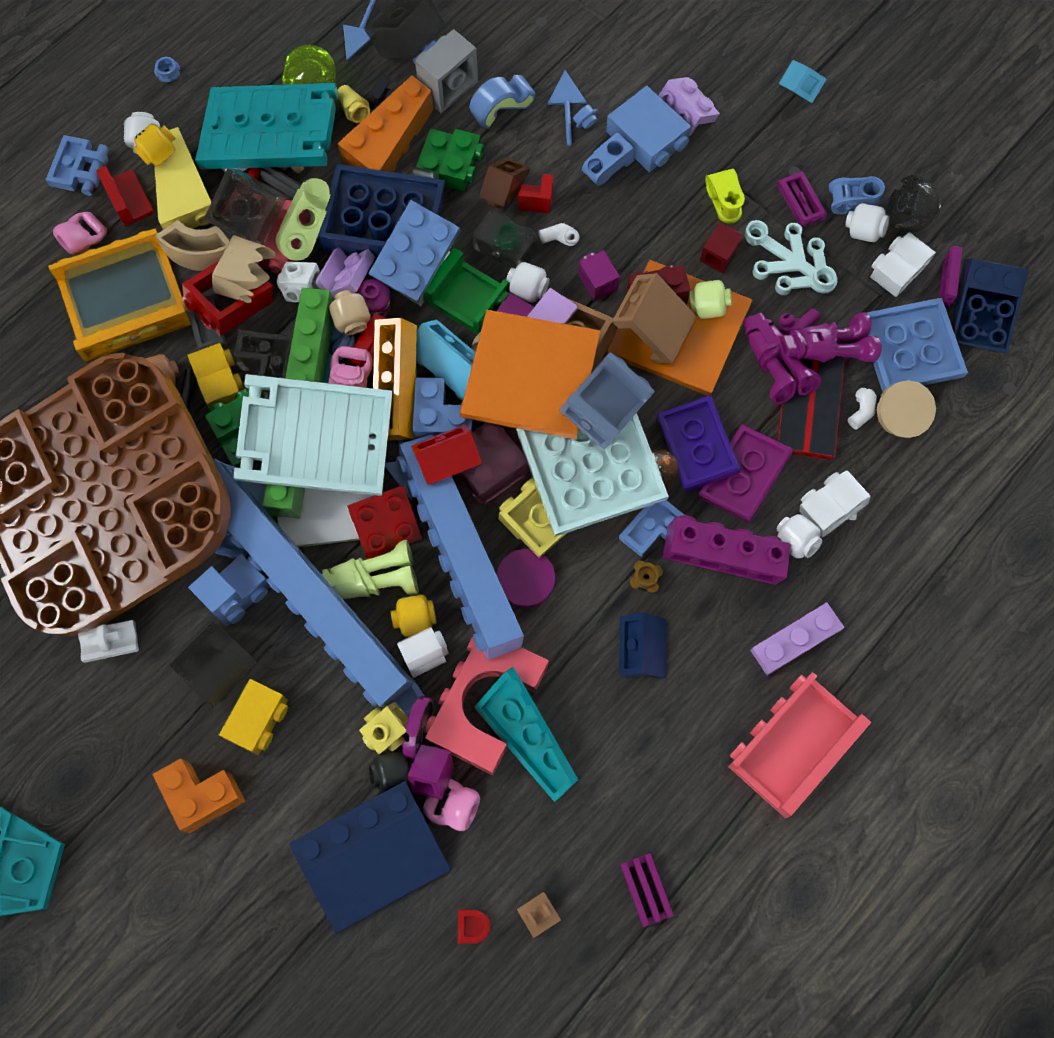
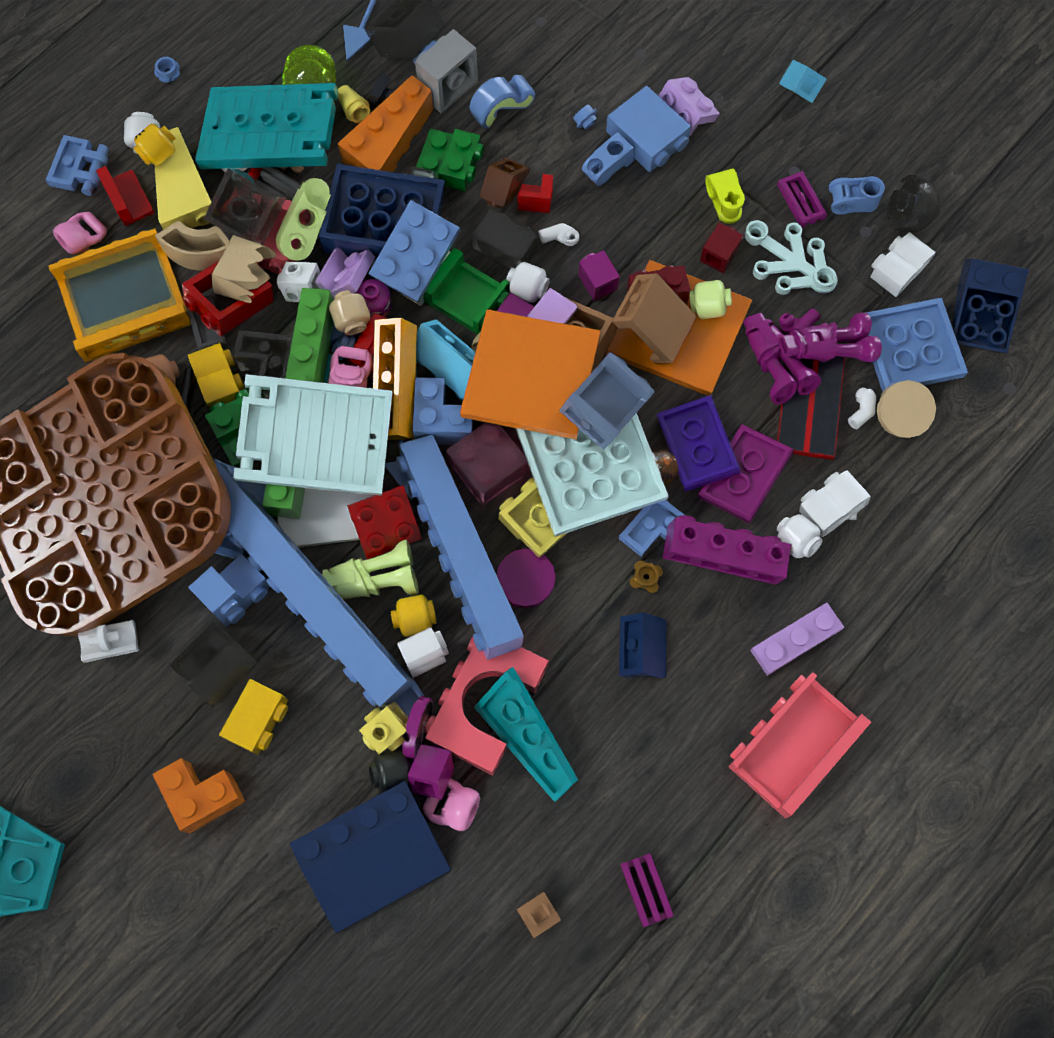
(447, 454): red panel -> none
(472, 926): red tile -> none
(507, 236): clear green plate -> none
(566, 94): medium blue piece -> none
(867, 222): white head -> none
(950, 275): magenta tile -> none

